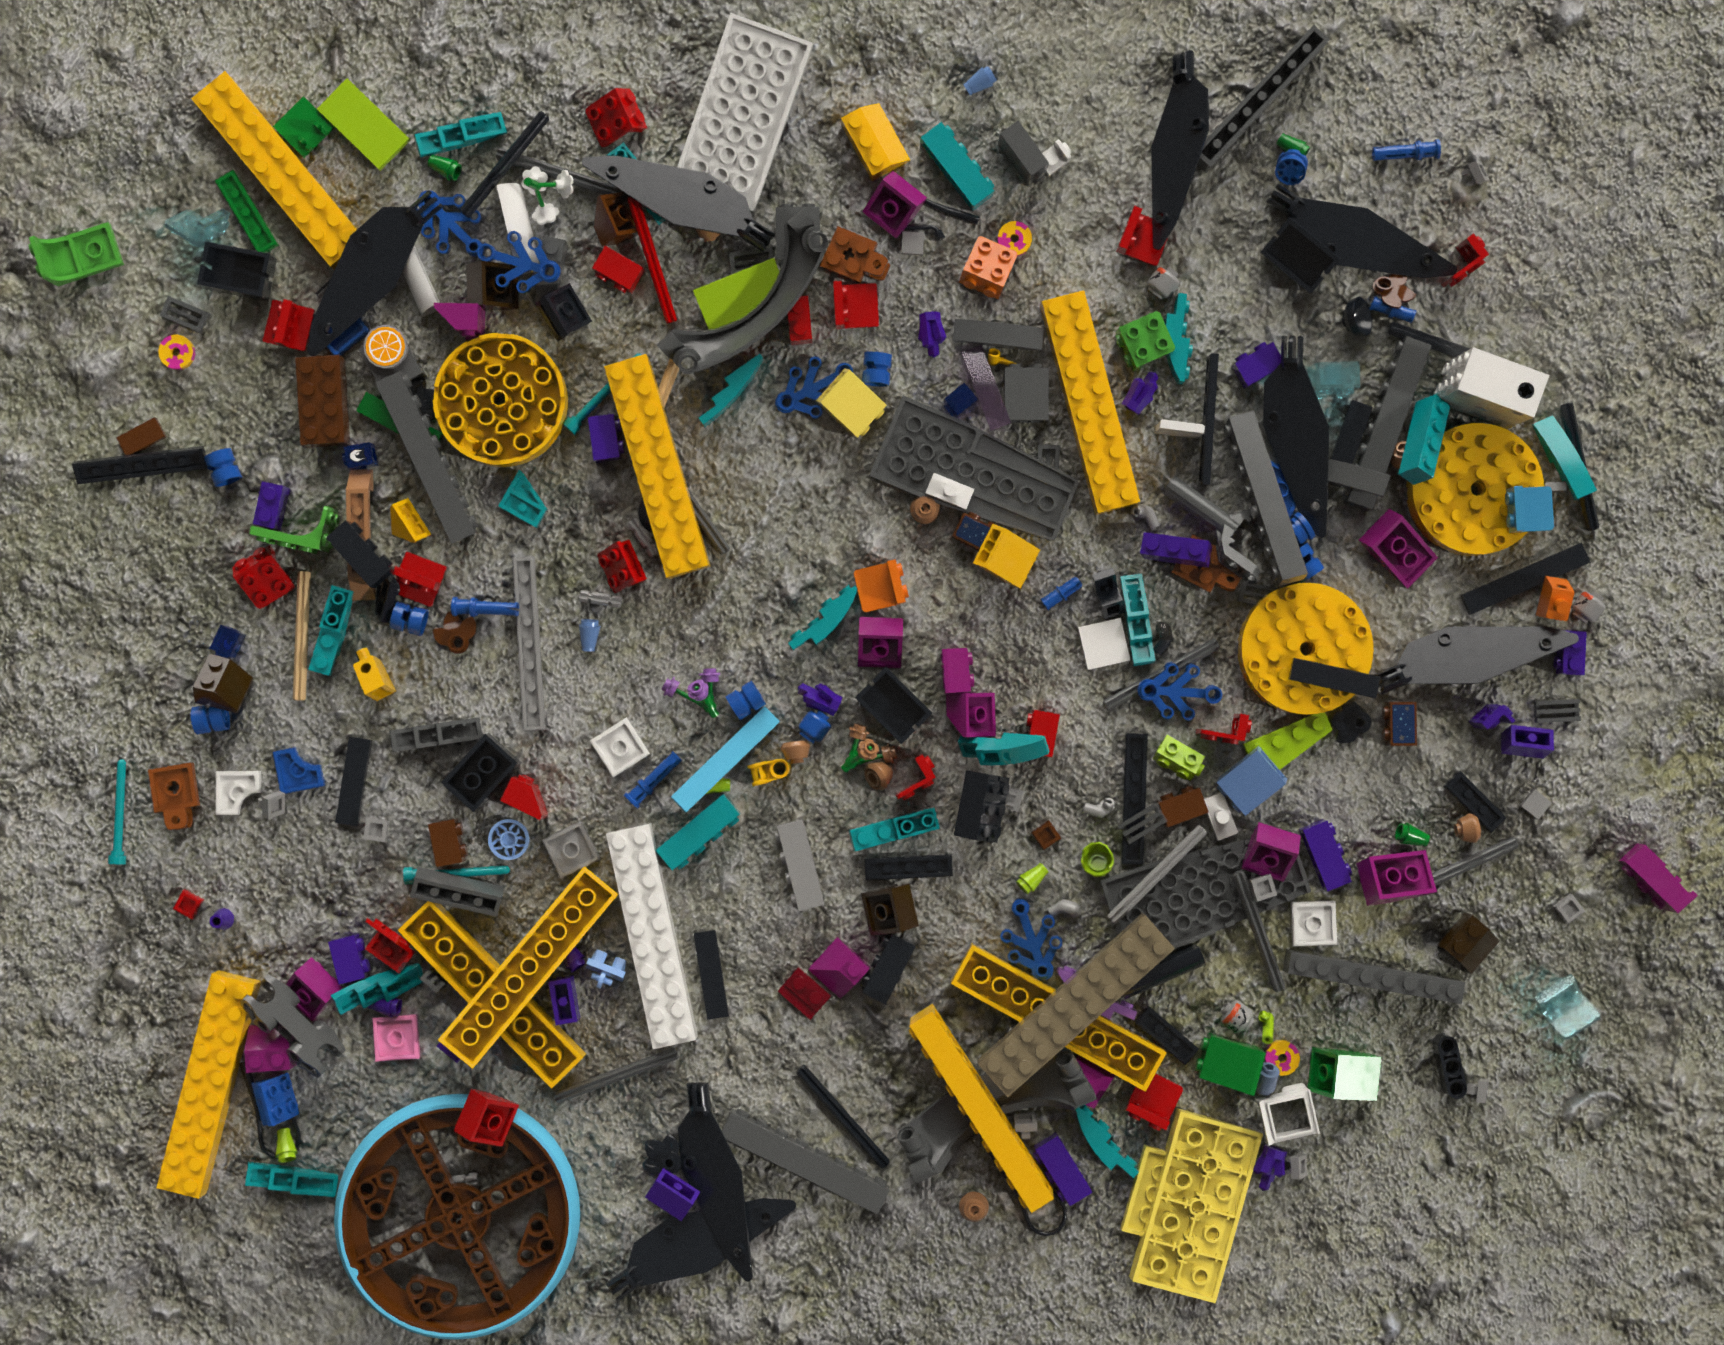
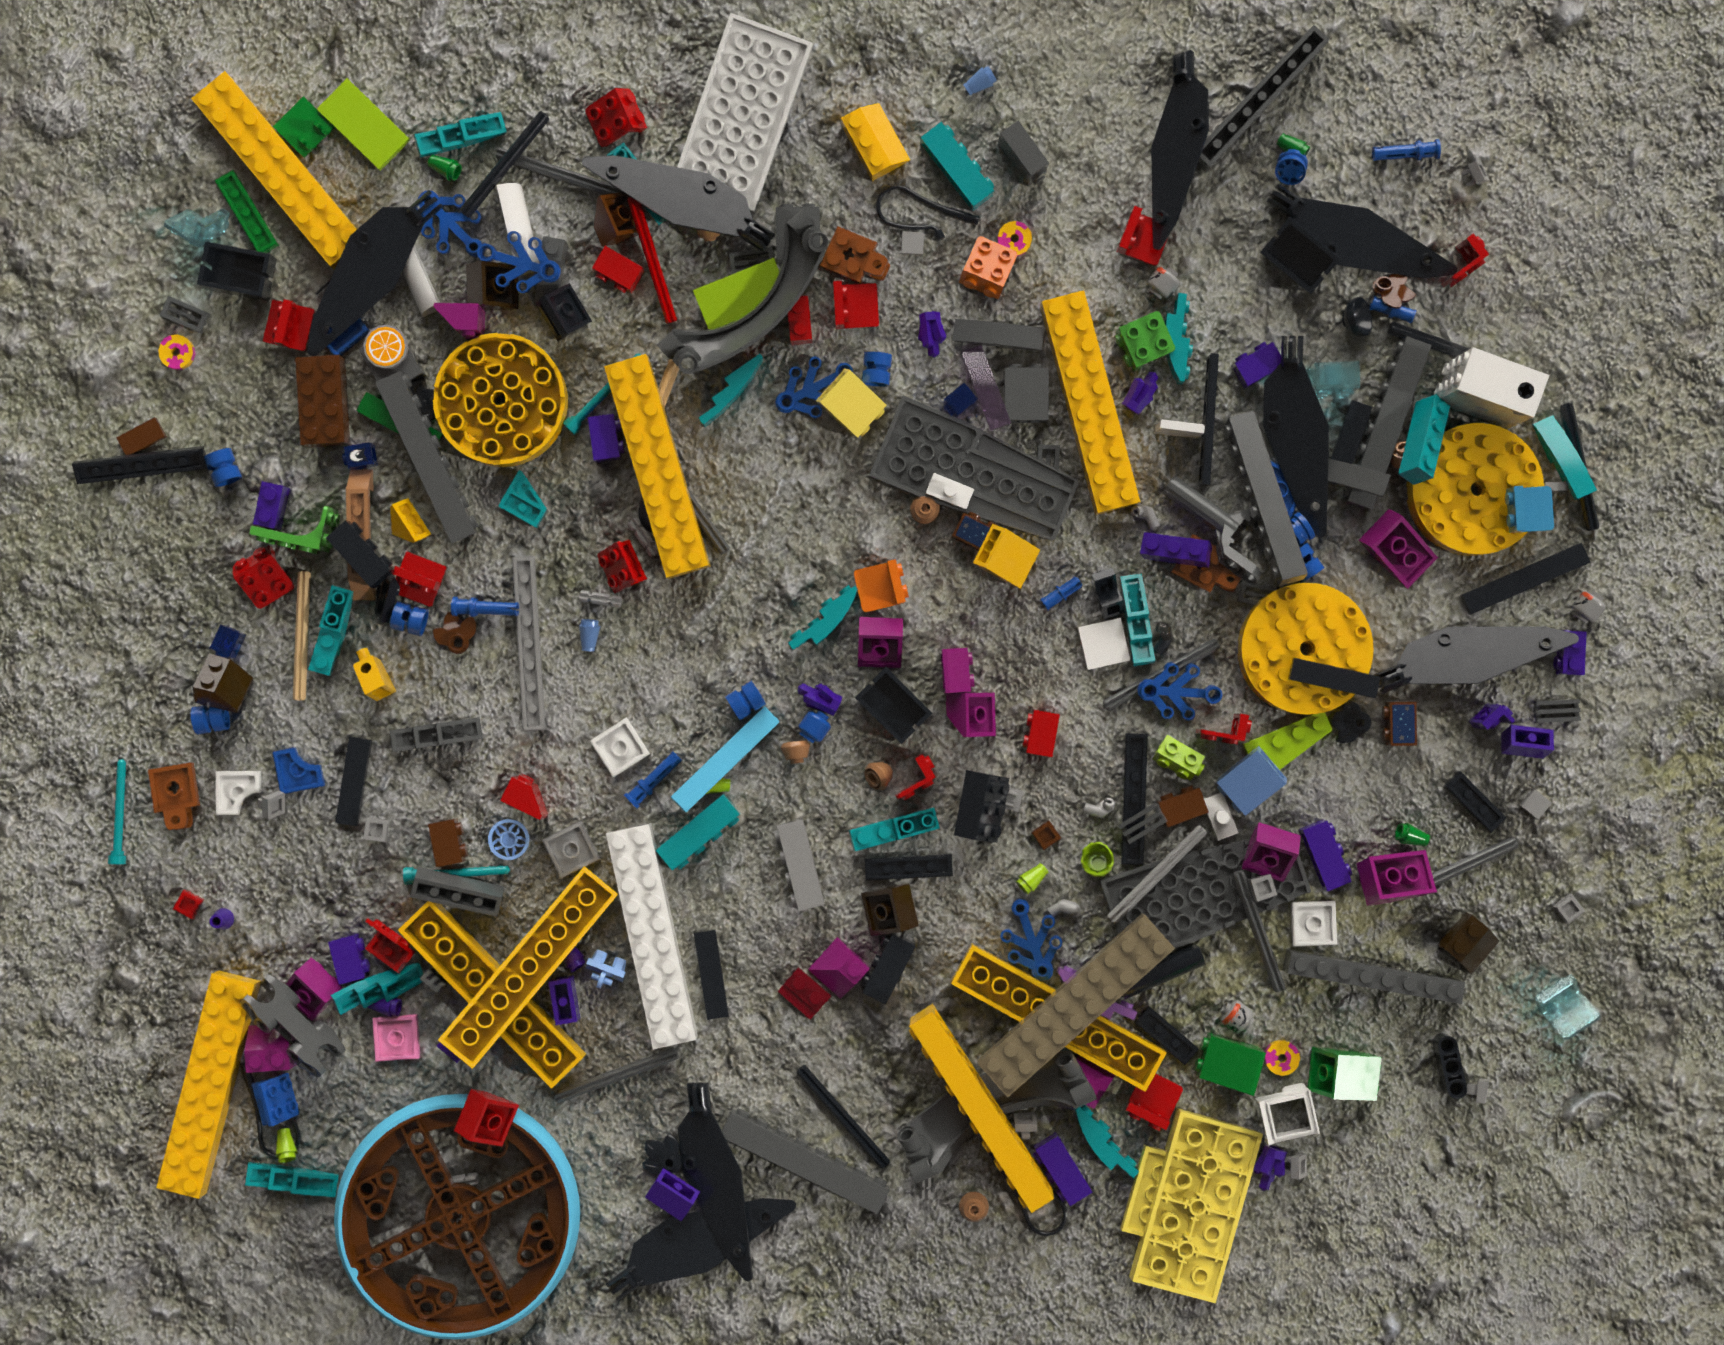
(76, 254): bright green bracket -> none
(481, 772): black brick -> none
(535, 181): white plant -> none
(699, 692): medium lavender plant -> none
(767, 771): yellow piece -> none
(867, 749): medium nougat plant -> none
(894, 204): magenta slope -> none
(994, 358): yellow hand -> none
(1009, 749): teal slope -> none
(1057, 156): white bracket -> none
(1267, 1079): sand blue brick -> none
(1268, 1026): lime arm -> none
(1468, 828): medium nougat cone -> none
(1555, 601): orange torso -> none
(1656, 879): magenta wedge -> none

